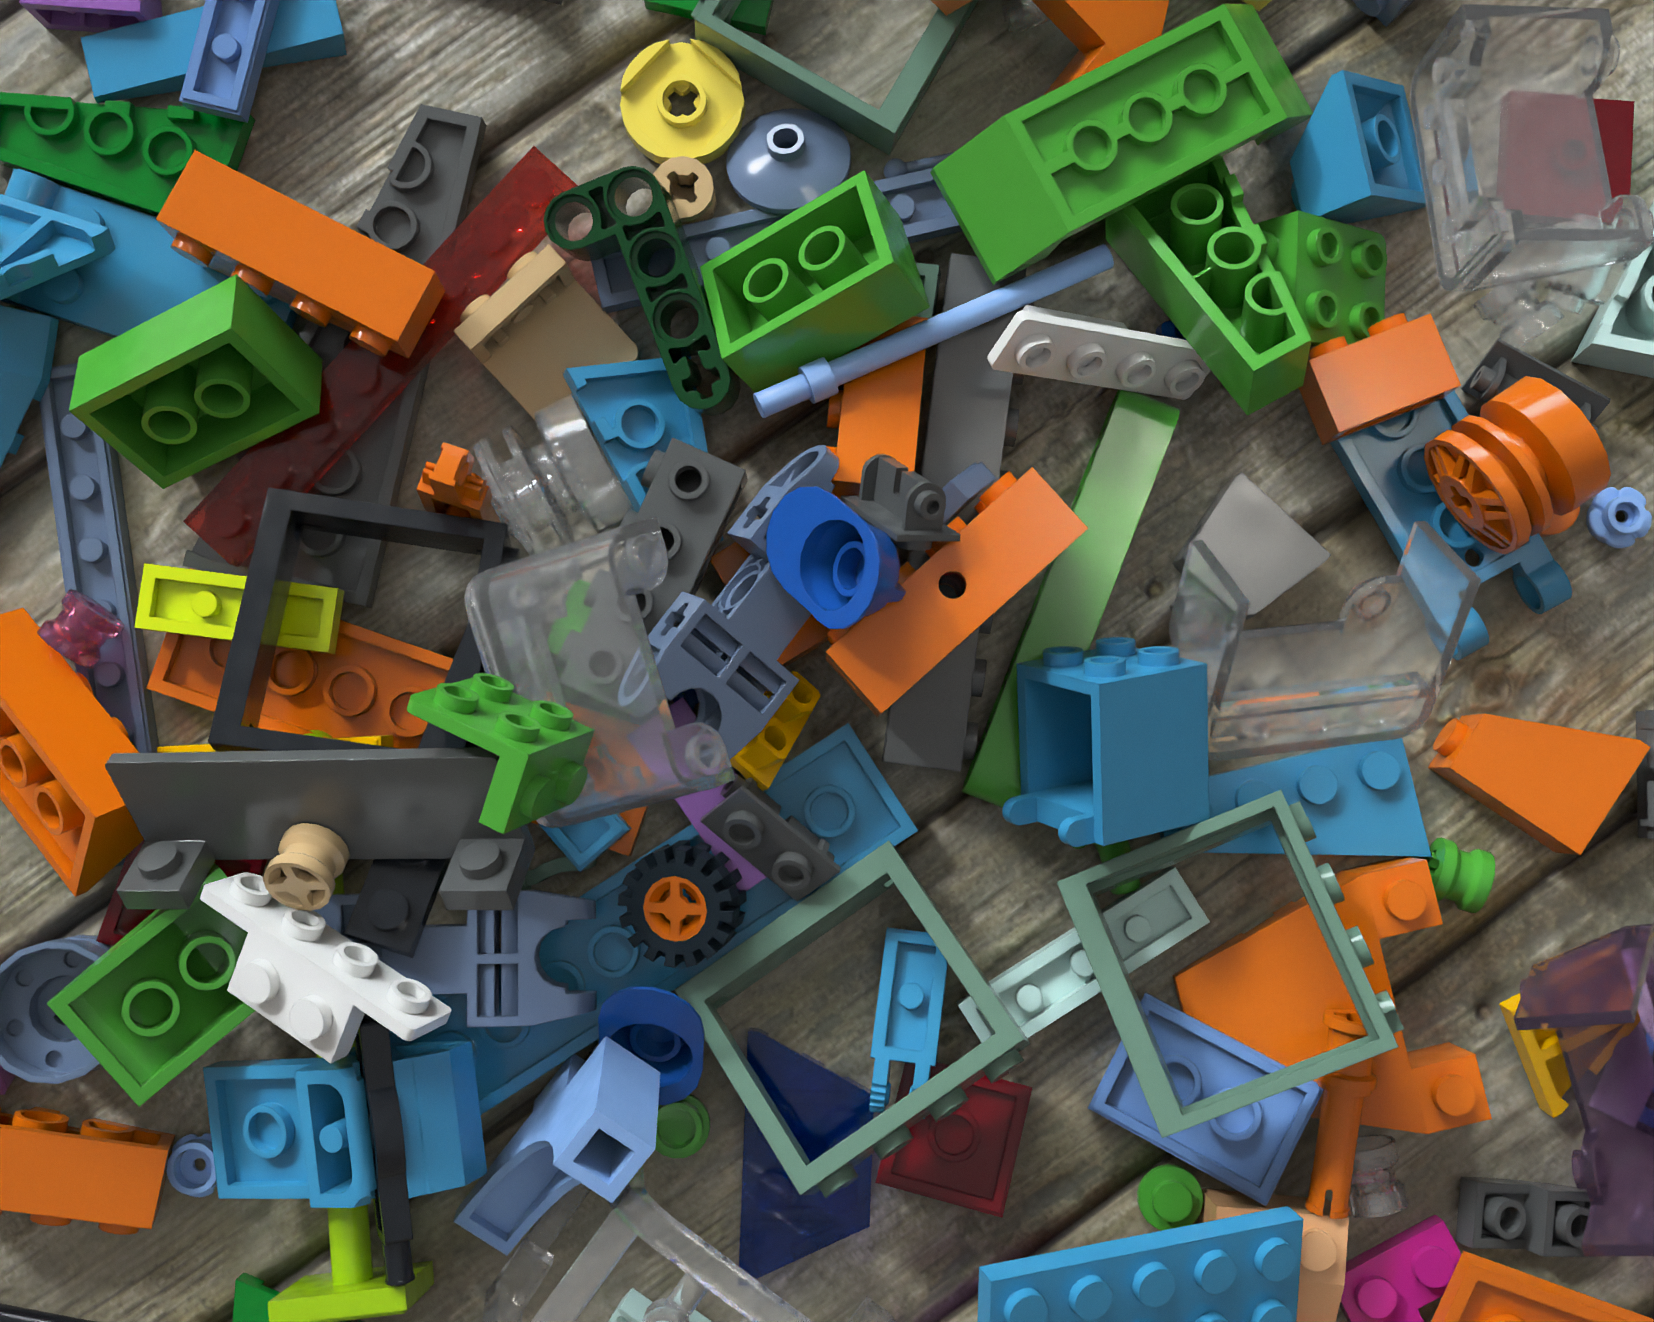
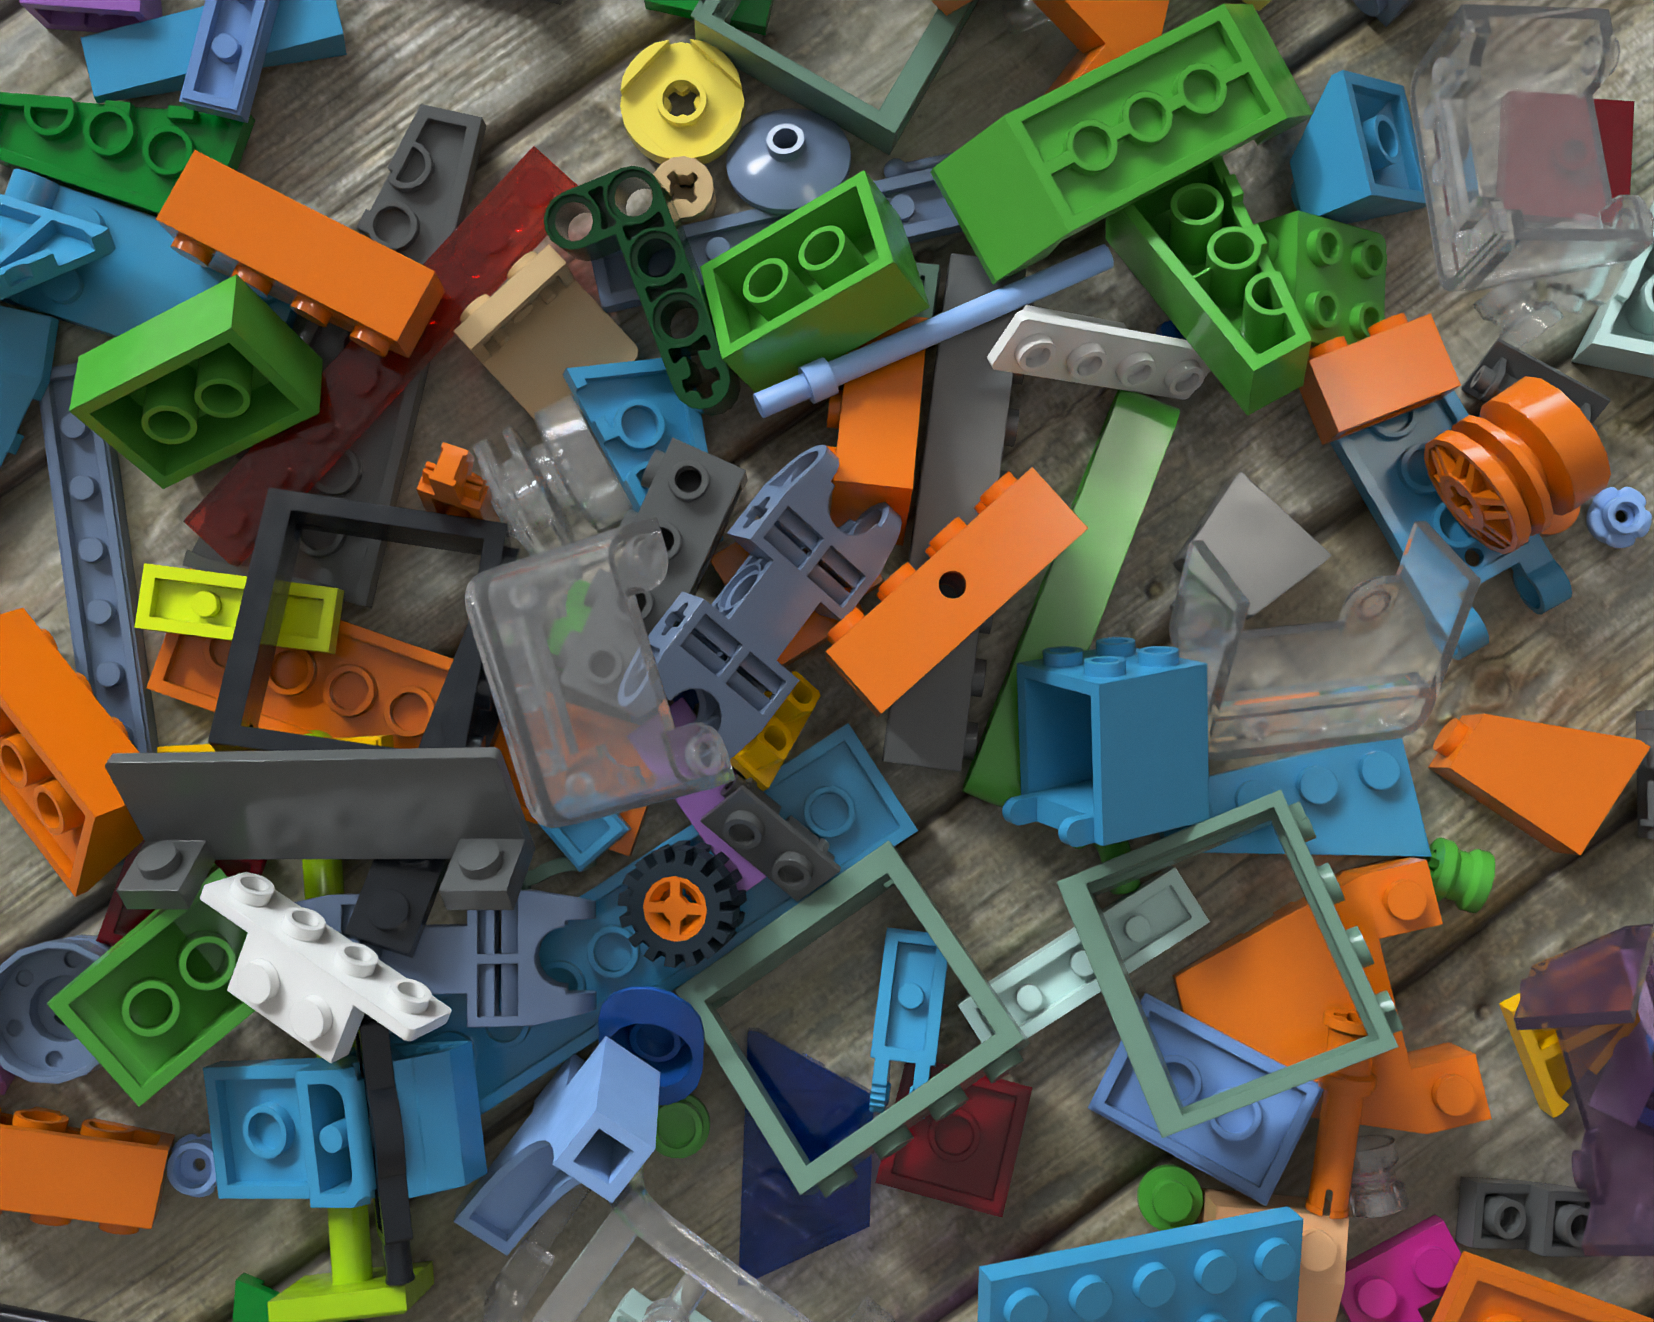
(80, 629): clear pink wheel -> none
(306, 867): tan wheel -> none
(535, 742): bright green bracket -> none
(831, 558): blue piece -> none
(901, 504): dark grey hinge -> none
(965, 488): sand blue tile -> none

